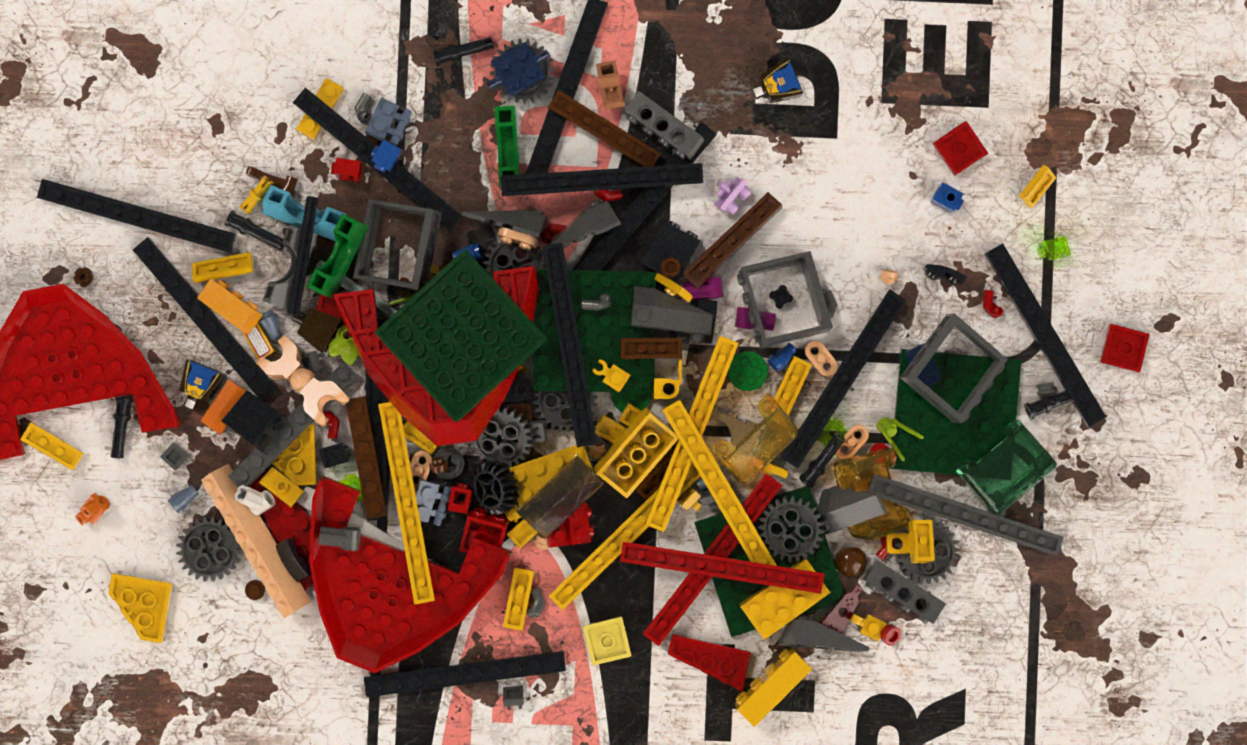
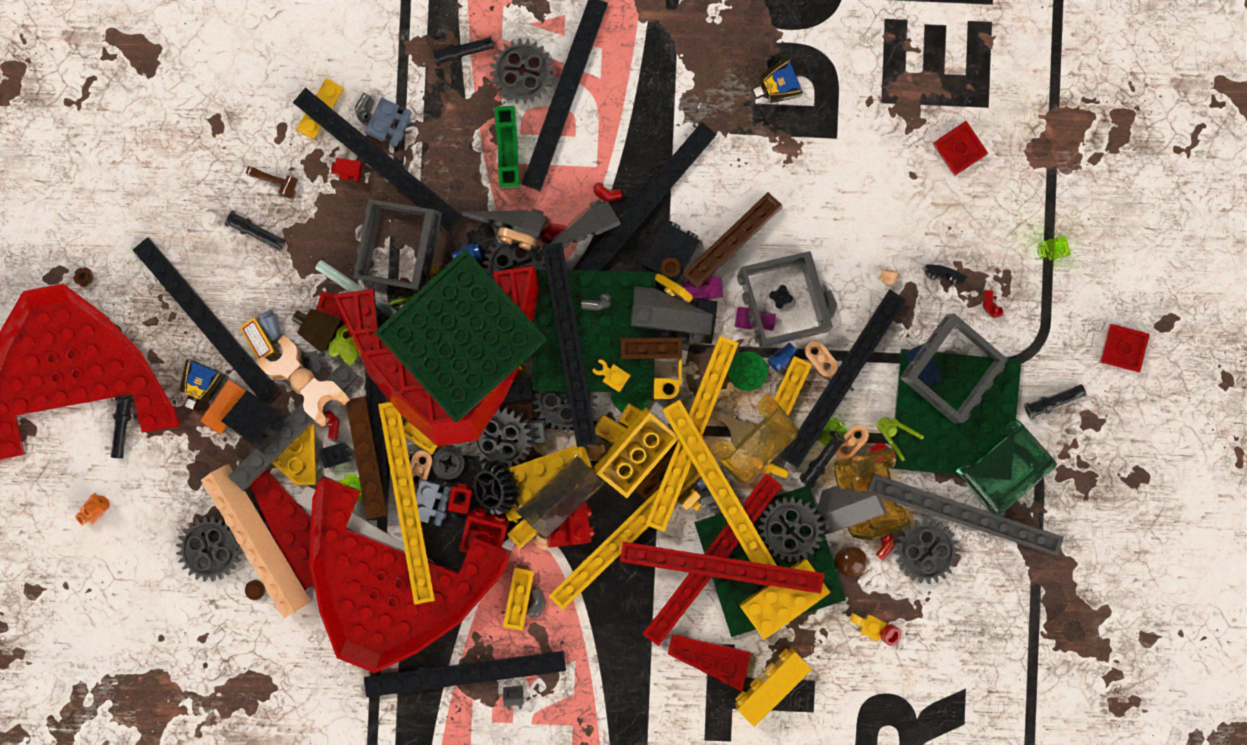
(52, 446): yellow plate -> none
(136, 215): black plate -> none
(142, 603): yellow plate -> none
(174, 456): dark grey plate -> none
(183, 498): sand blue cone -> none
(222, 267): yellow plate -> none
(230, 305): light orange brick -> none
(255, 500): white piece -> none
(256, 194): yellow pin -> none
(279, 291): dark grey arch -> none
(281, 487): yellow plate -> none
(284, 207): medium azure arch -> none
(295, 565): black slope -> none
(303, 255): black axle -> none
(346, 538): dark grey piece -> none
(348, 237): green arch -> none
(385, 156): blue brick -> none
(438, 465): reddish brown plate -> none
(518, 69): dark blue plate -> none
(601, 179): black plate -> none
(603, 130): reddish brown plate -> none
(607, 640): light yellow plate -> none
(610, 85): nougat brick -> none
(642, 104): dark grey brick -> none
(728, 192): lavender hips -> none
(805, 633): dark grey wedge -> none
(837, 621): piece -> none
(917, 542): yellow piece -> none
(932, 607): dark grey brick -> none
(947, 198): blue brick -> none
(1037, 186): yellow plate -> none
(1045, 335): black plate -> none
(1045, 388): dark grey bush -> none

